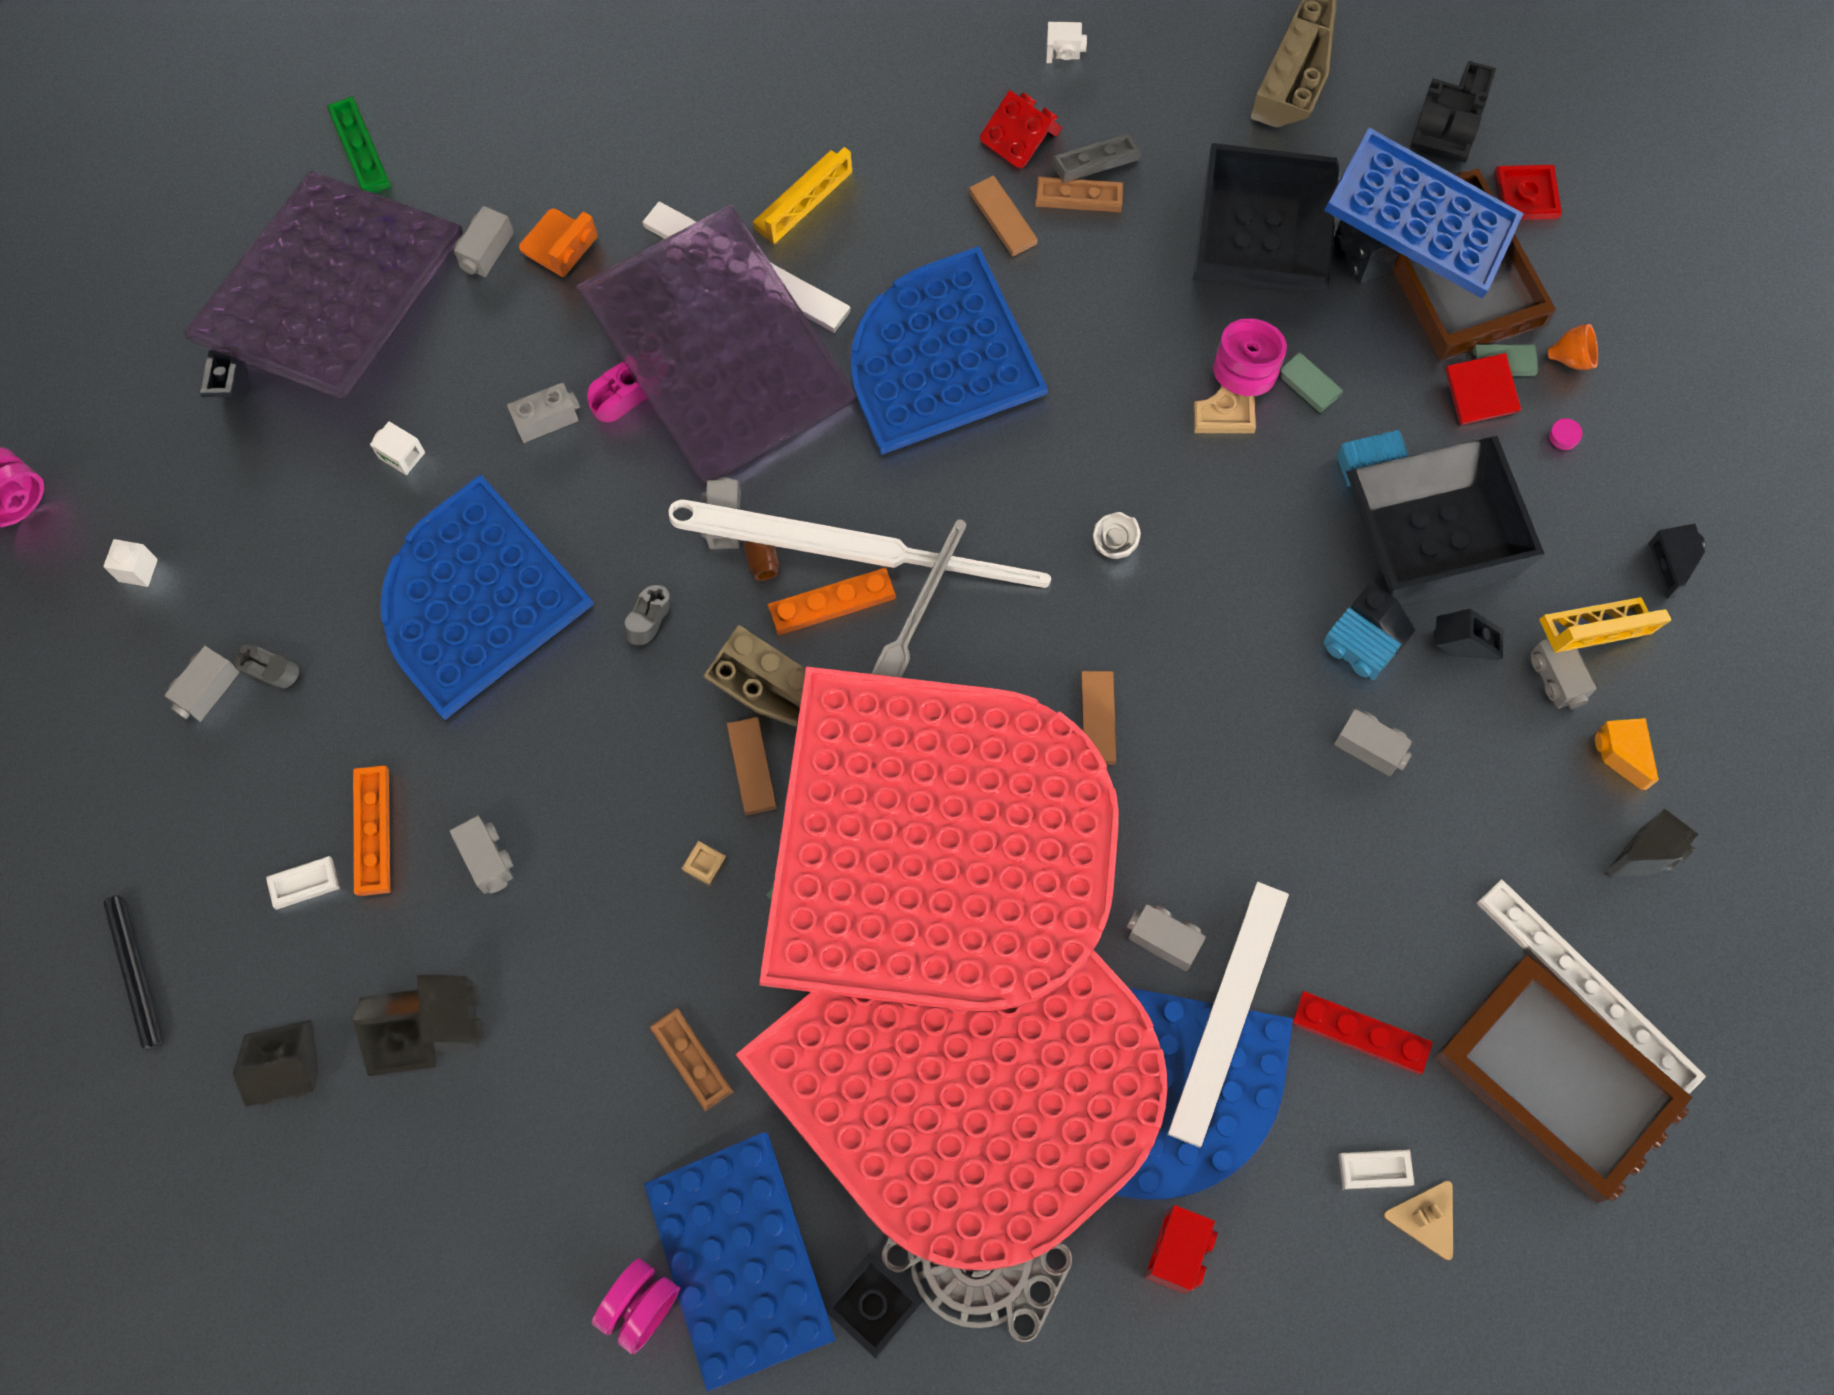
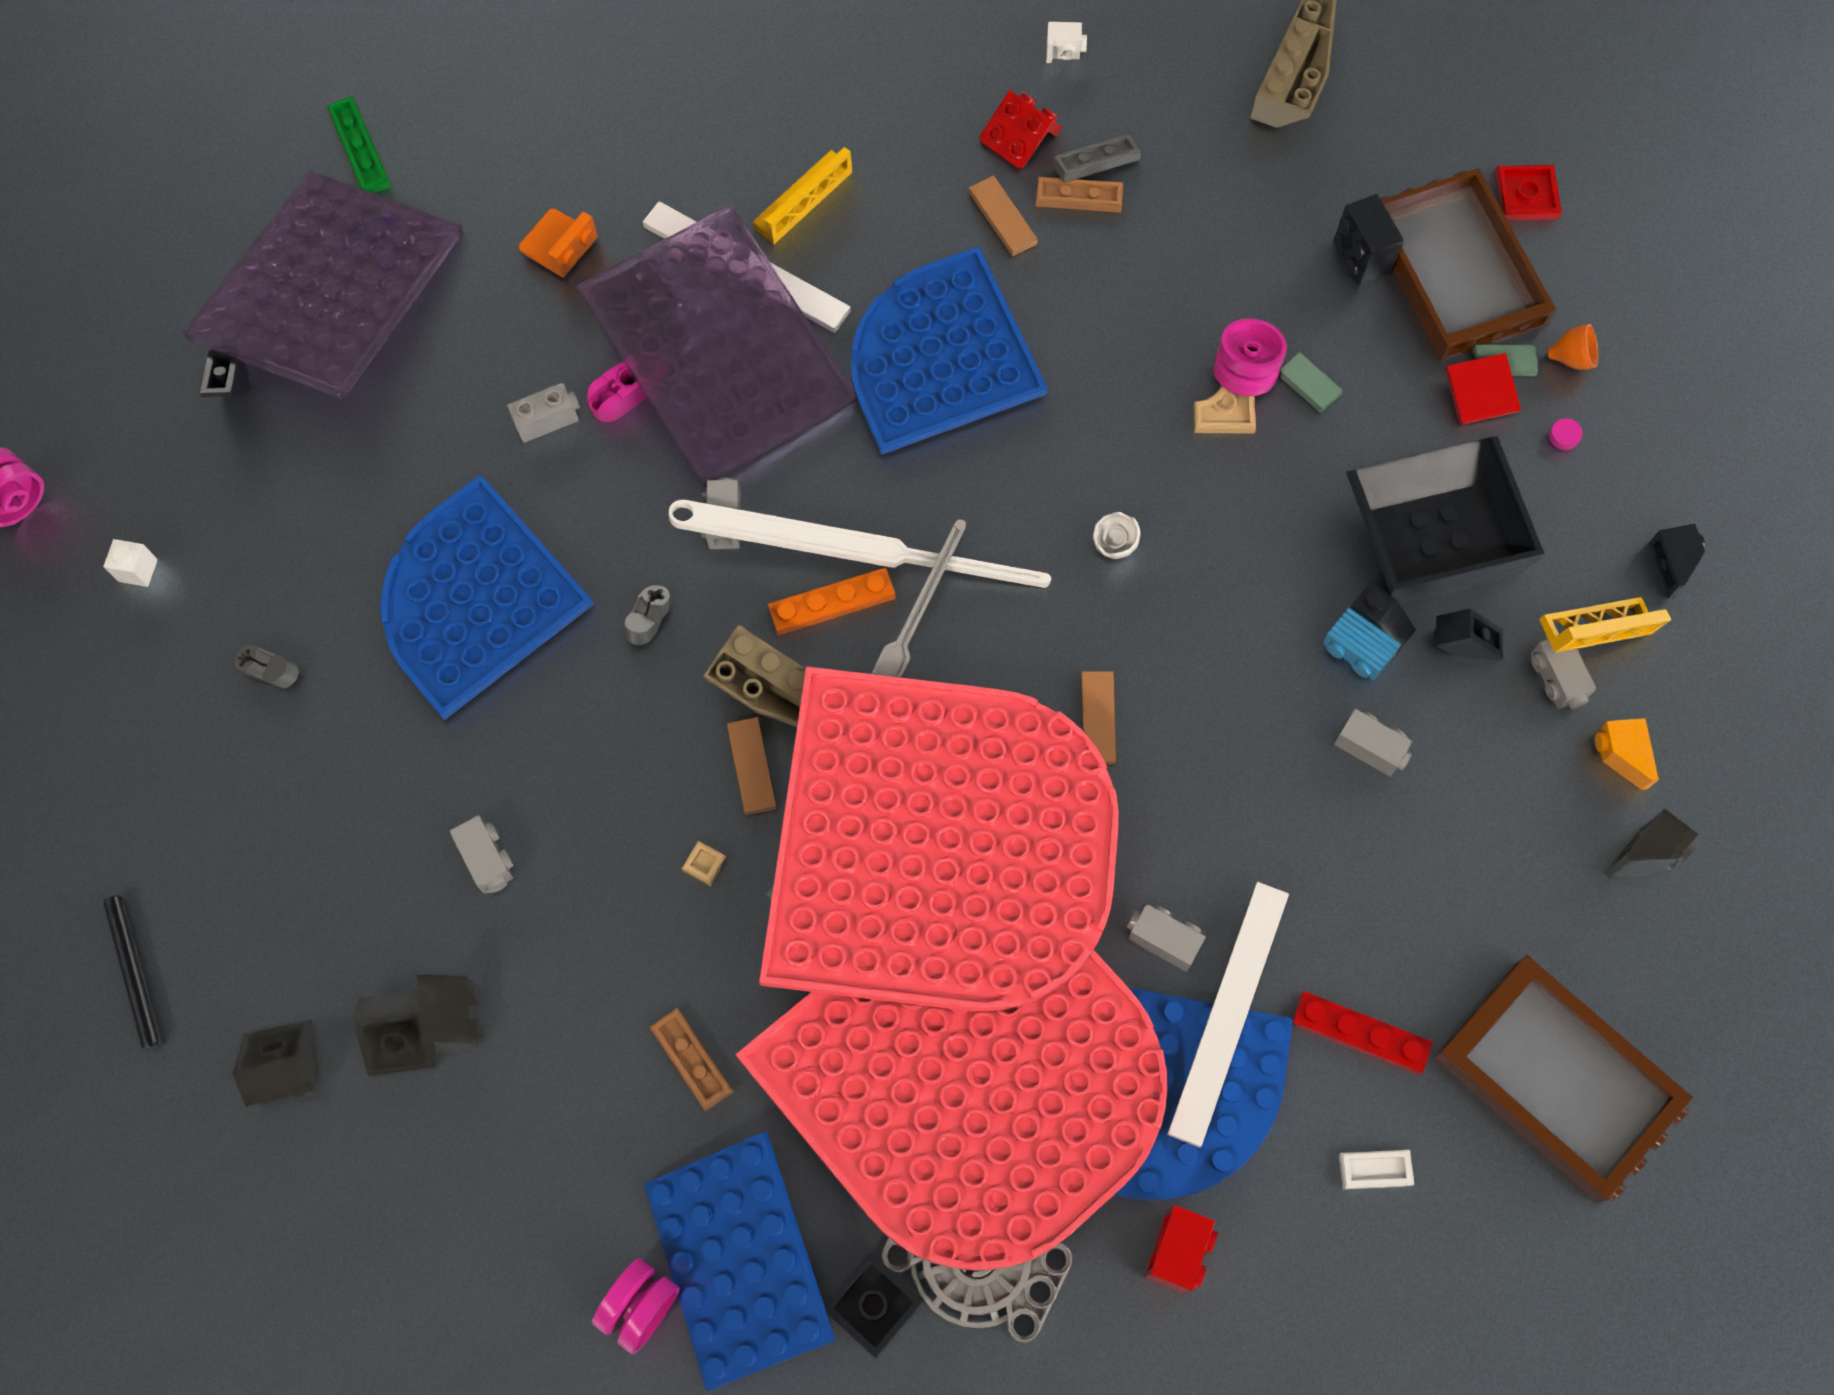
(201, 684): light grey brick -> none
(302, 882): white tile -> none
(371, 831): orange plate -> none
(397, 448): white brick -> none
(483, 241): light grey brick -> none
(761, 560): reddish brown brick -> none
(1266, 219): black piece -> none
(1371, 451): dark azure brick -> none
(1424, 212): blue plate -> none
(1428, 1219): tan piece -> none
(1453, 113): black plate -> none
(1586, 982): white tile -> none

